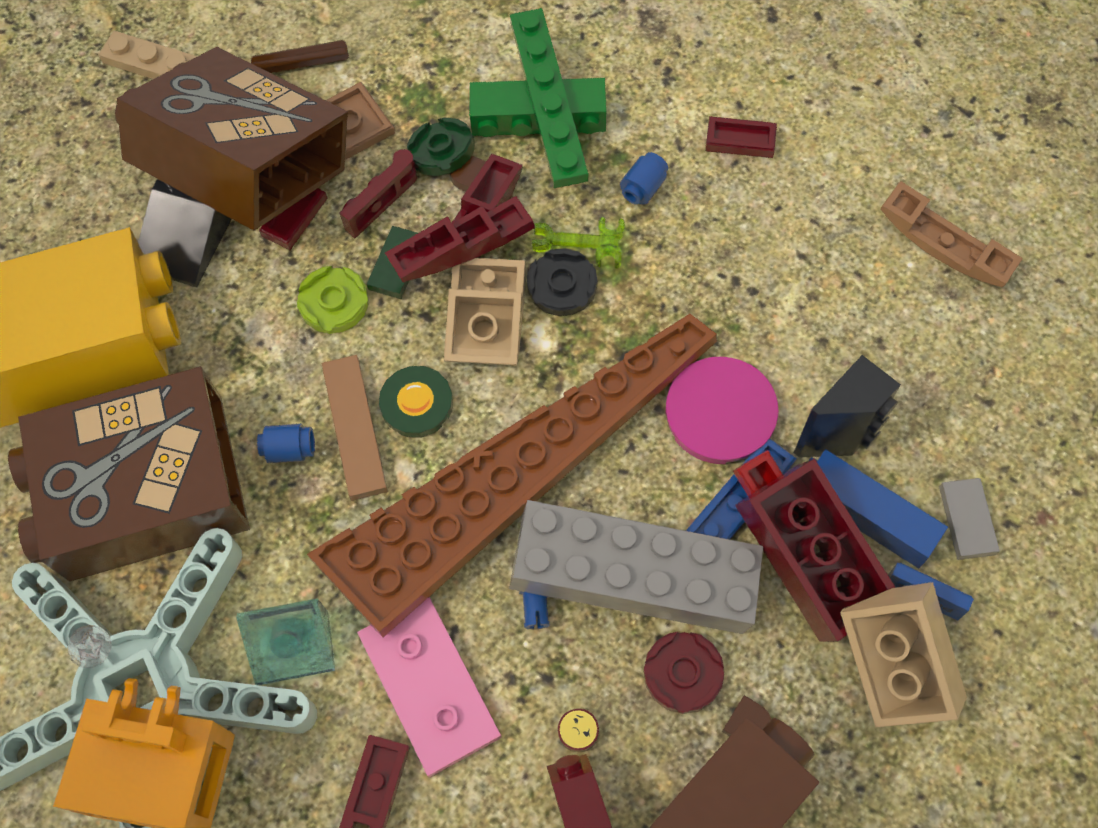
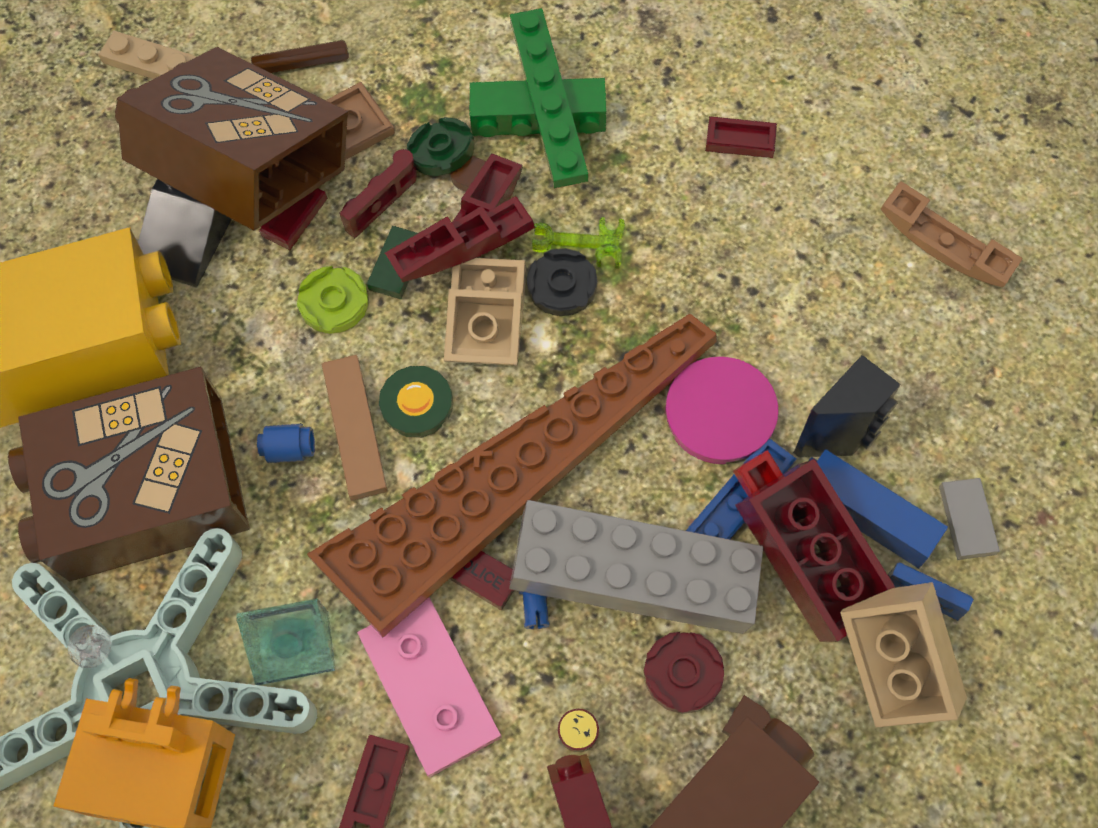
(486, 579): none -> dark red tile
(644, 178): blue brick -> none

